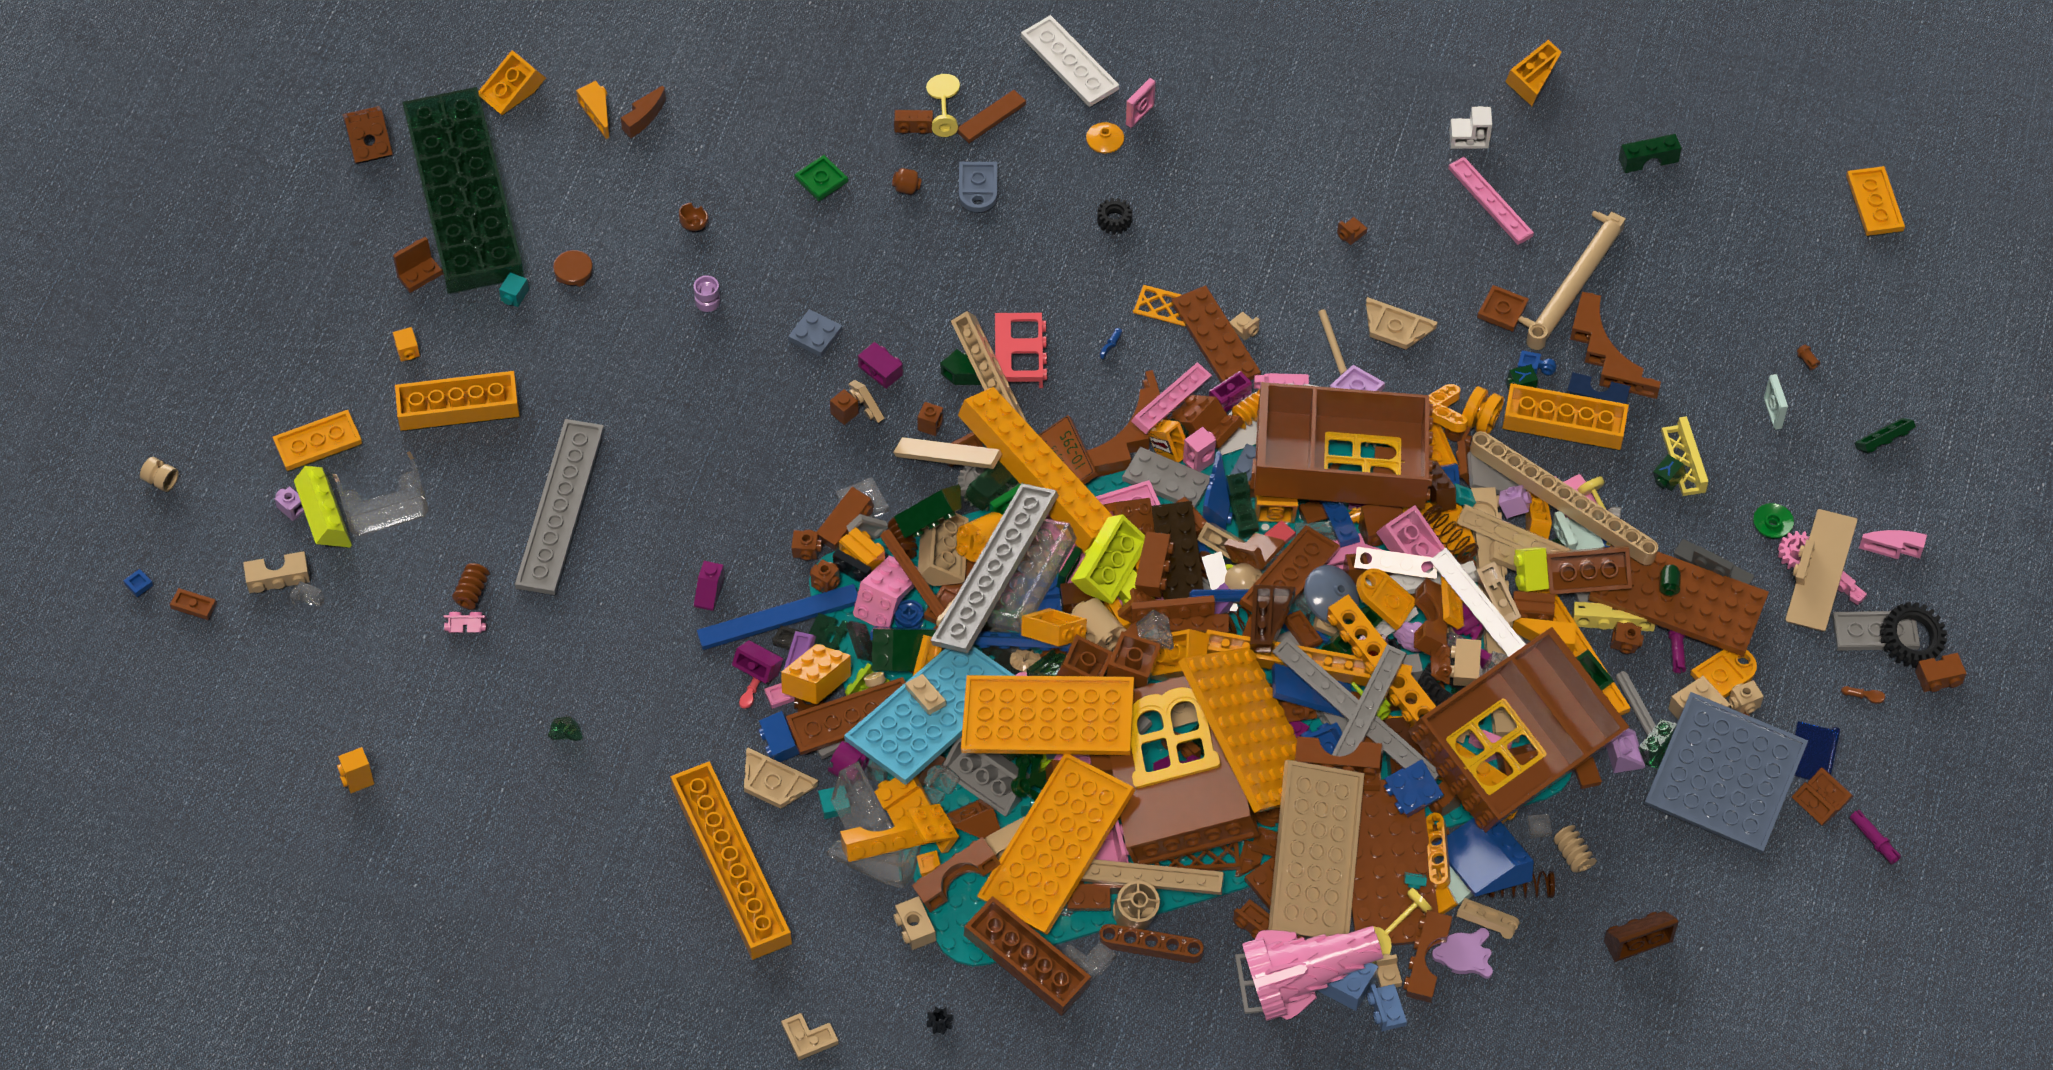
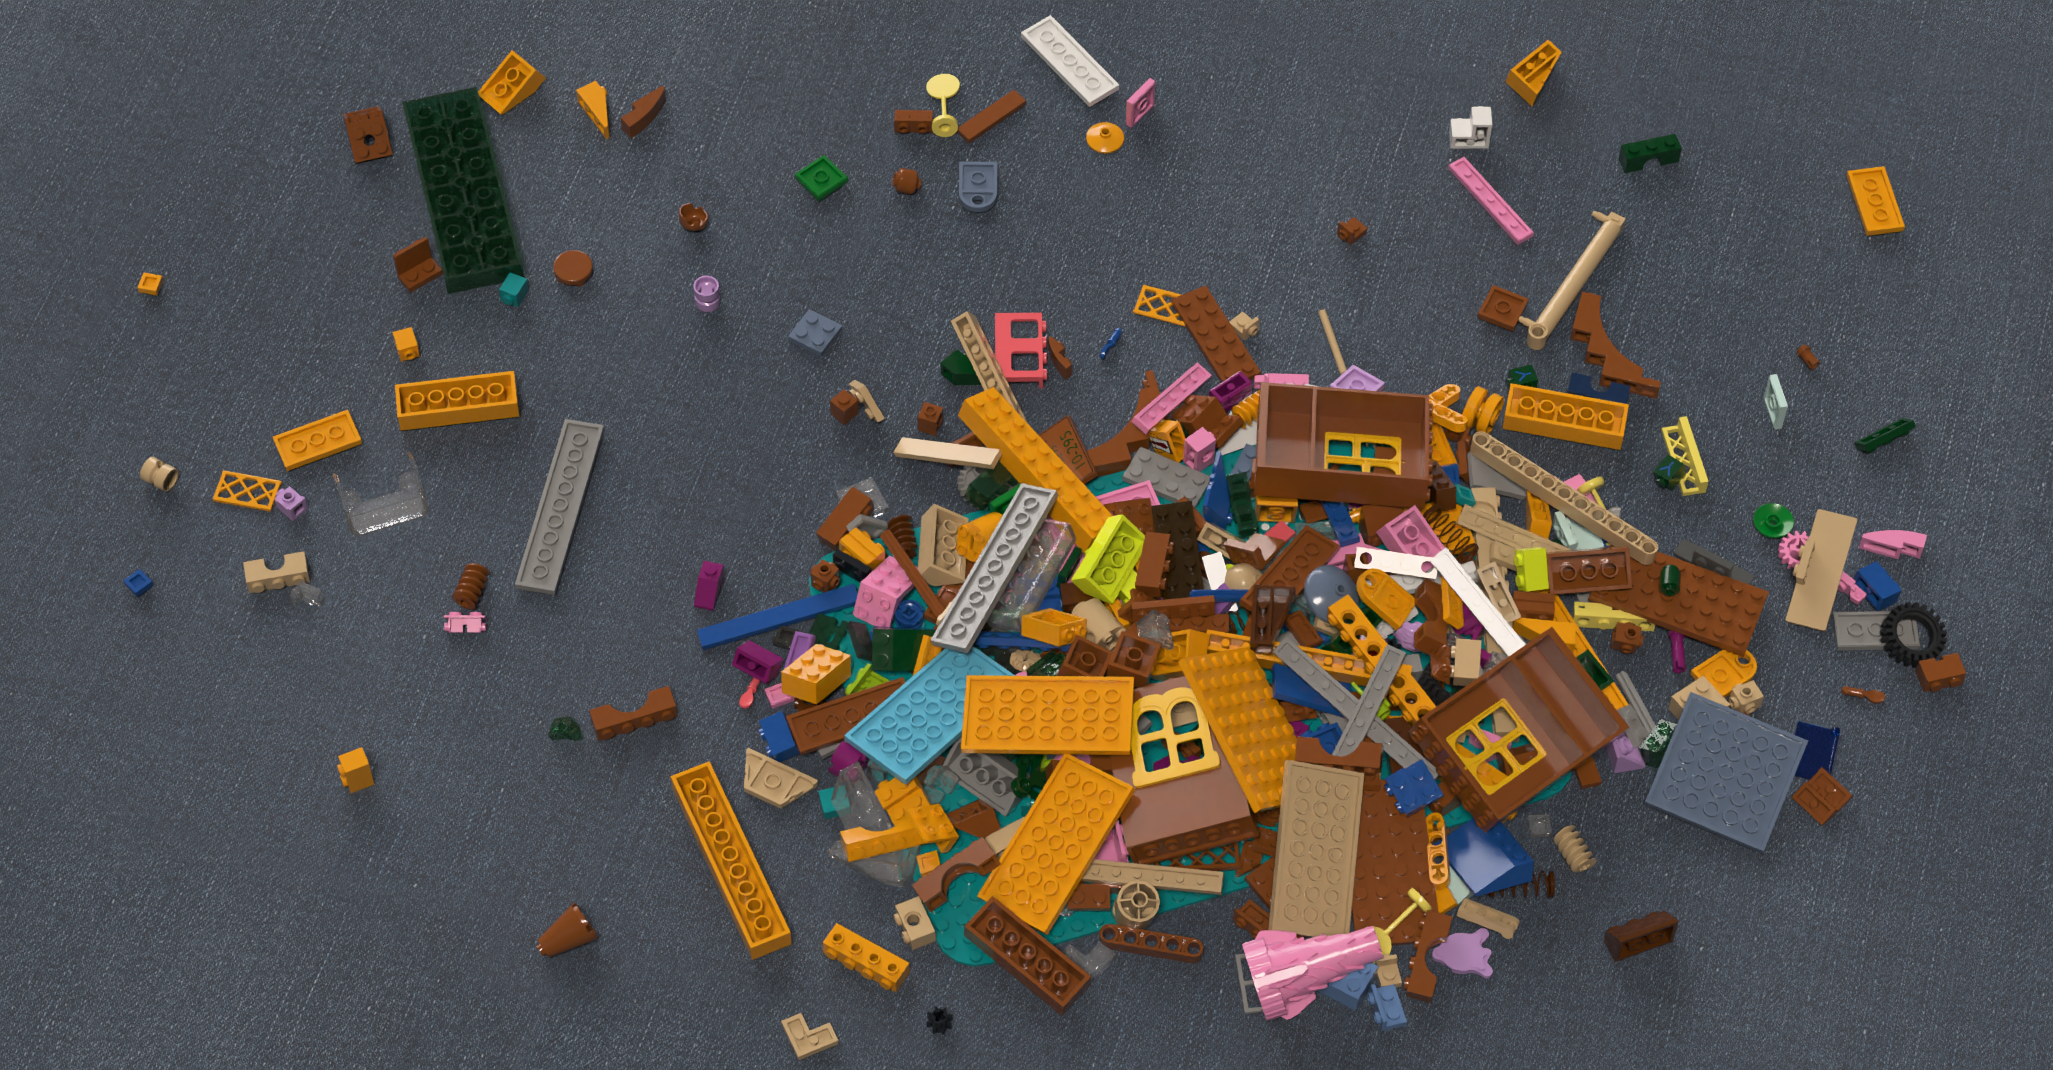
(150, 284): none -> light orange plate
(193, 604): dark orange plate -> none
(253, 502): none -> light orange window
(321, 507): neon yellow slope -> none
(567, 933): none -> dark orange cone
(611, 722): none -> dark orange arch
(806, 544): dark orange brick -> none
(866, 957): none -> light orange brick
(874, 679): tan tile -> none
(880, 365): magenta brick -> none
(925, 694): tan plate -> none
(929, 512): dark green slope -> none
(1061, 363): none -> dark orange slope
(1114, 224): black tyre -> none
(1396, 325): tan wing -> none
(1415, 880): teal plate -> none
(1514, 501): lavender brick -> none
(1547, 366): blue plate -> none
(1636, 732): none -> light grey plate
(1878, 586): none -> blue brick
(1881, 843): magenta pin -> none

